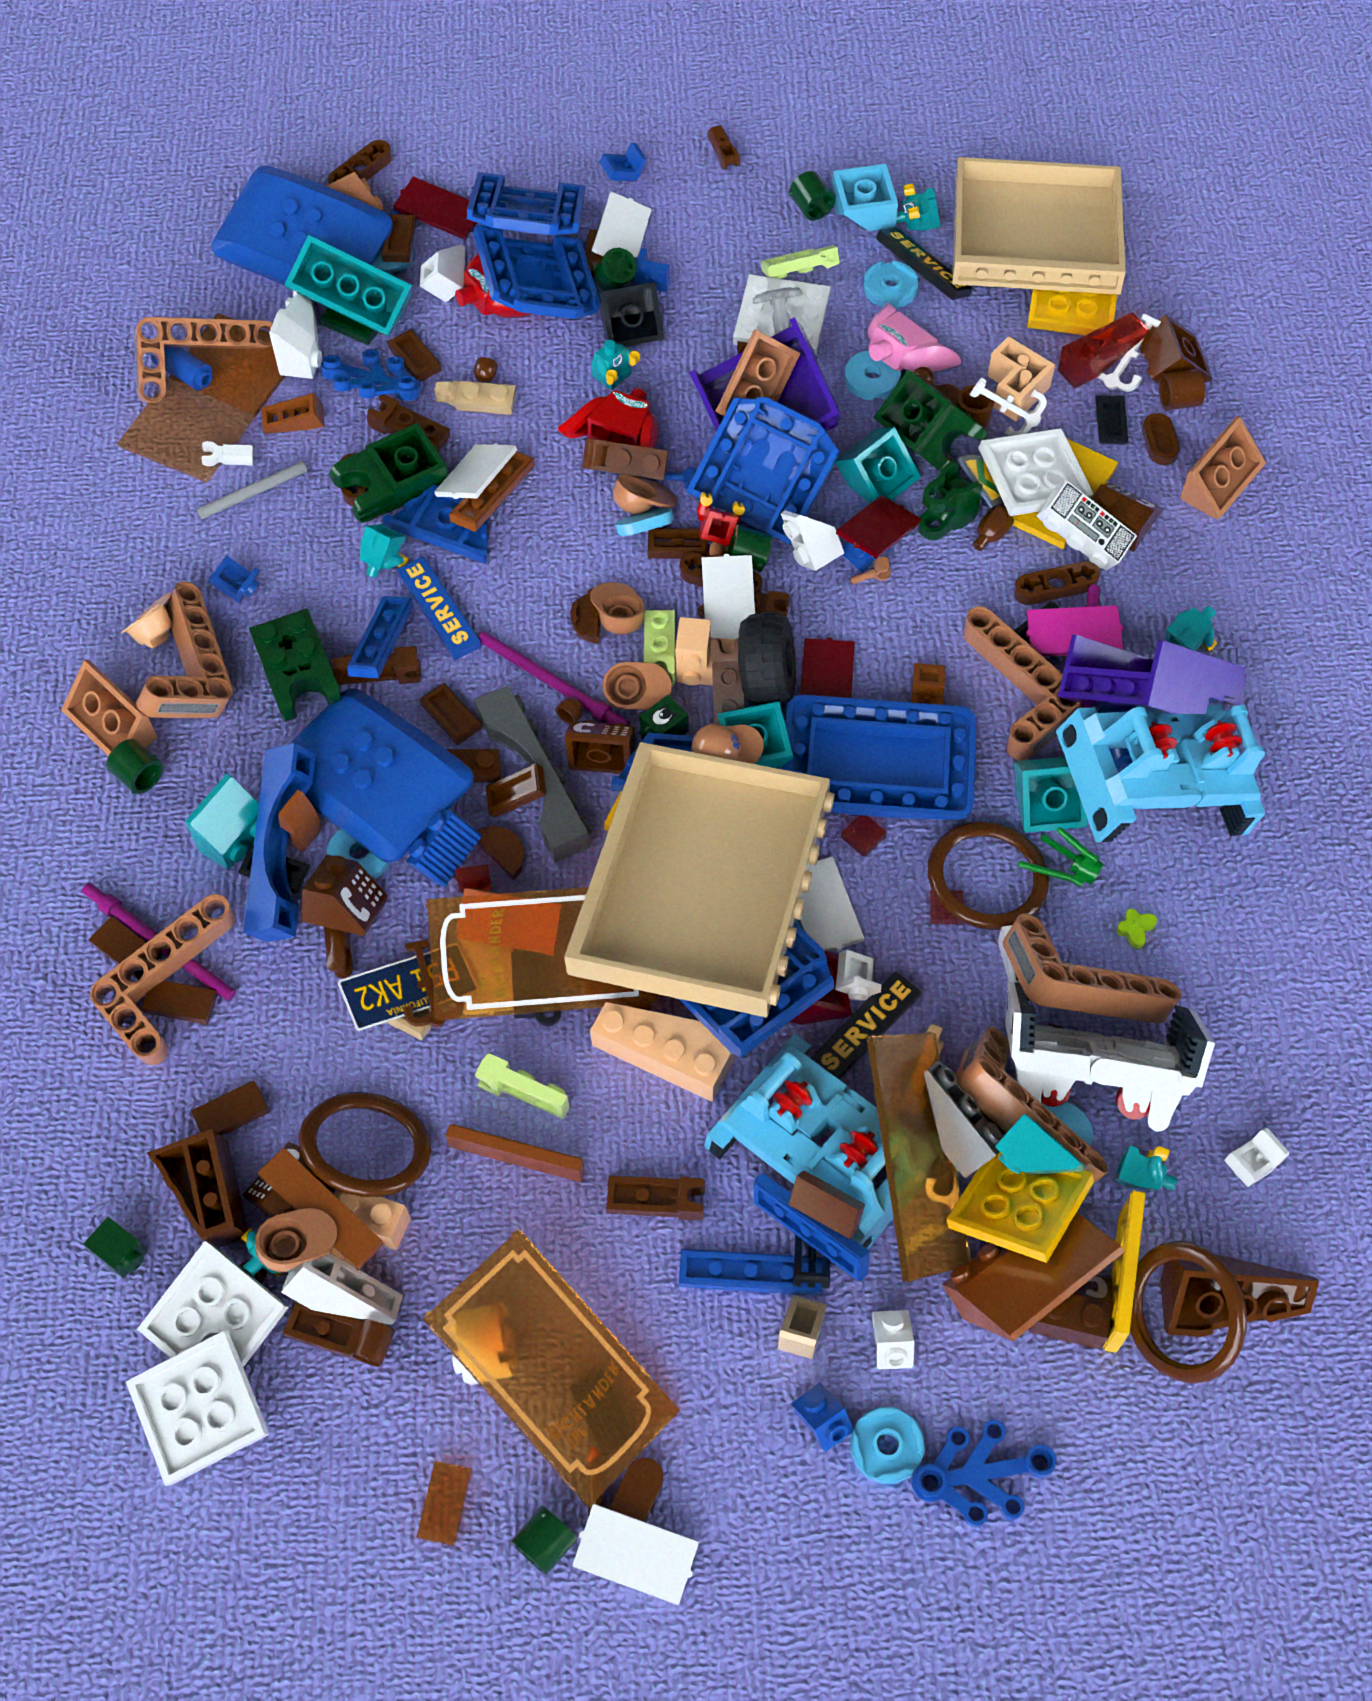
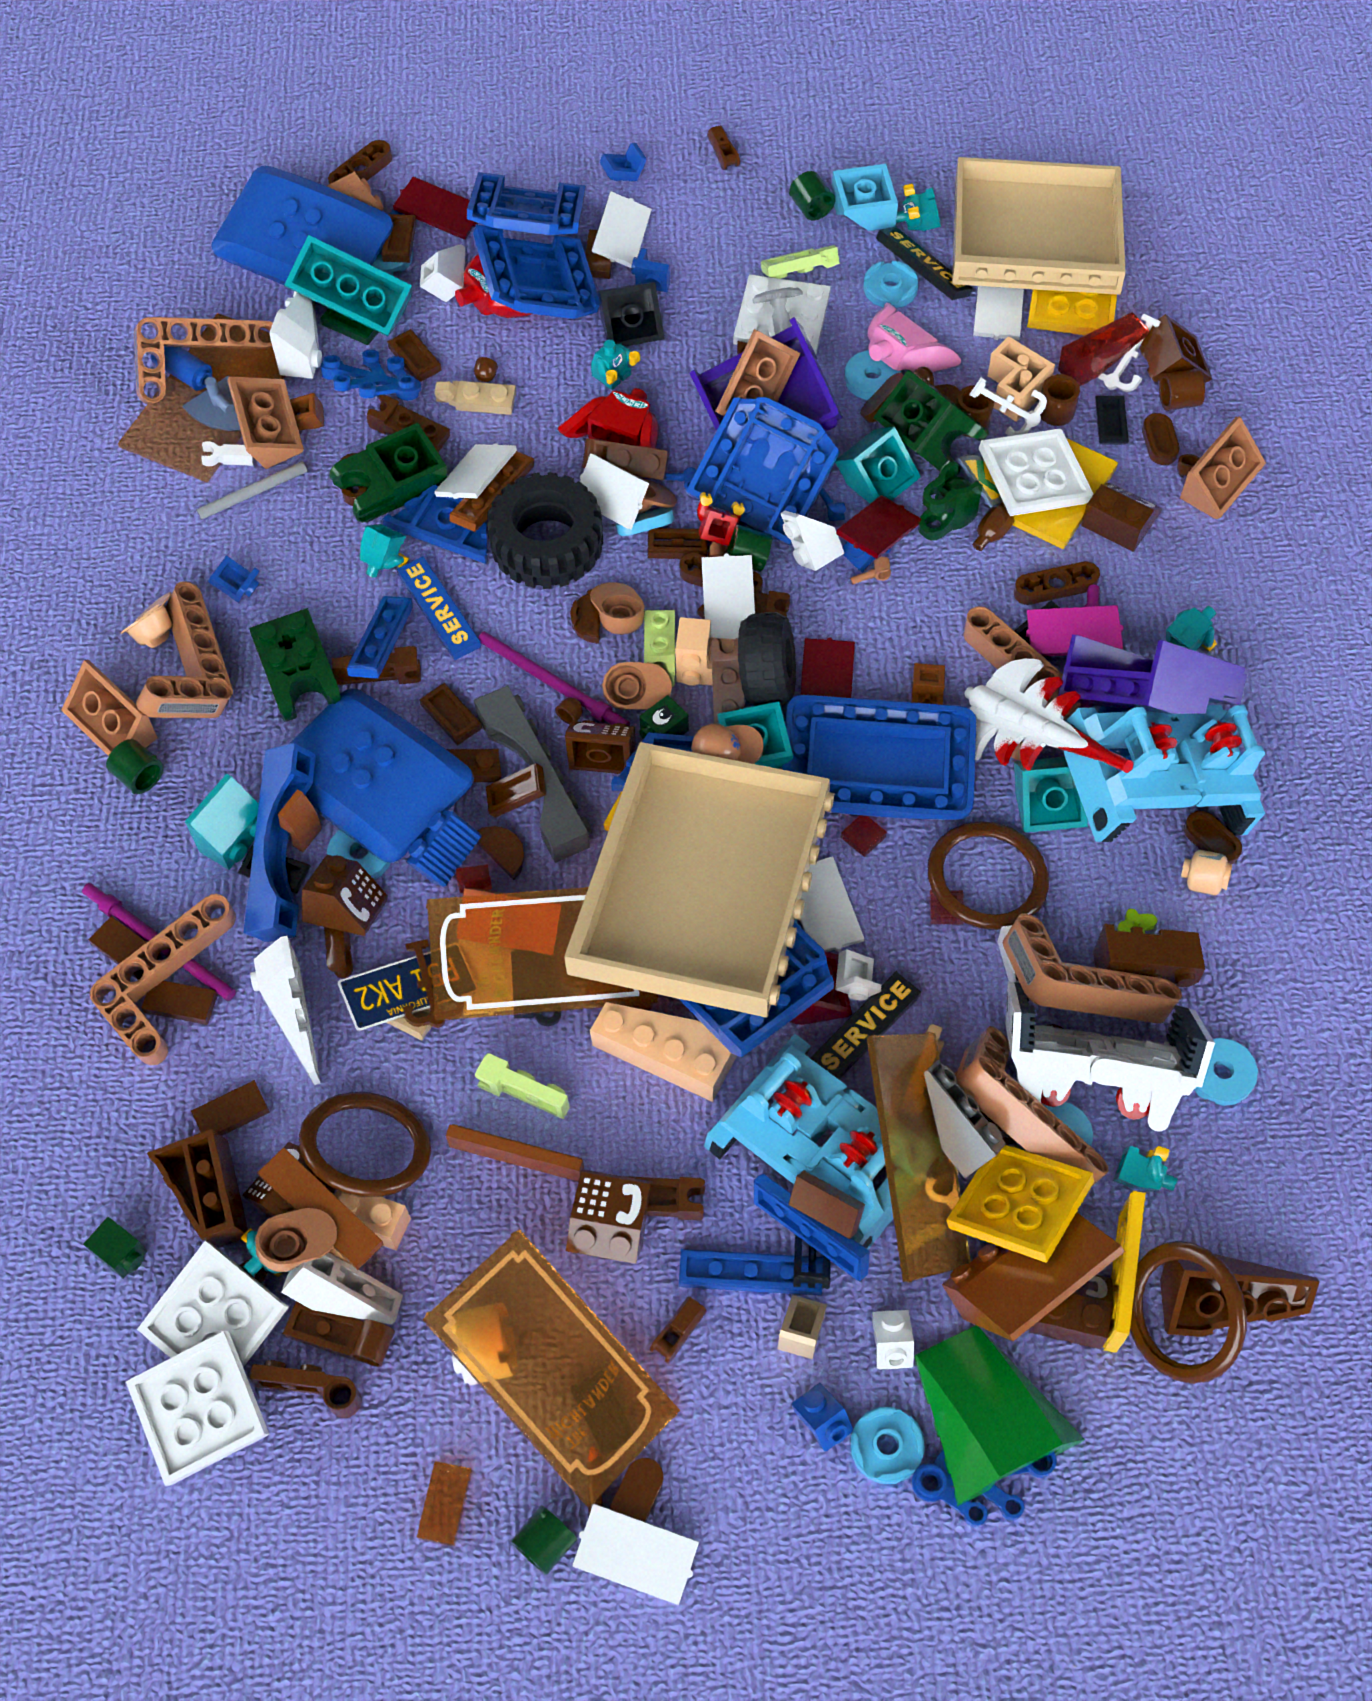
(214, 406): none -> sand blue shield
(266, 419): none -> nougat slope
(282, 989): none -> white wedge
(307, 1380): none -> reddish brown plate
(545, 500): none -> black tyre
(608, 1216): none -> reddish brown slope
(615, 269): dark green piece -> none
(615, 489): none -> white piece
(681, 1326): none -> reddish brown bar
(834, 510): none -> blue hand
(879, 397): none -> reddish brown tile
(987, 1413): none -> green wedge
(998, 312): none -> white piece
(1020, 715): none -> white animal
(1035, 1151): teal slope -> none
(1062, 399): none -> reddish brown piece
(1084, 865): green plant -> none
(1086, 526): brick -> none
(1167, 956): none -> reddish brown wedge
(1186, 463): none -> reddish brown hinge
(1207, 872): none -> light nougat head
(1212, 836): none -> reddish brown tile
(1242, 1070): none -> medium azure tile
(1257, 1157): white bracket -> none

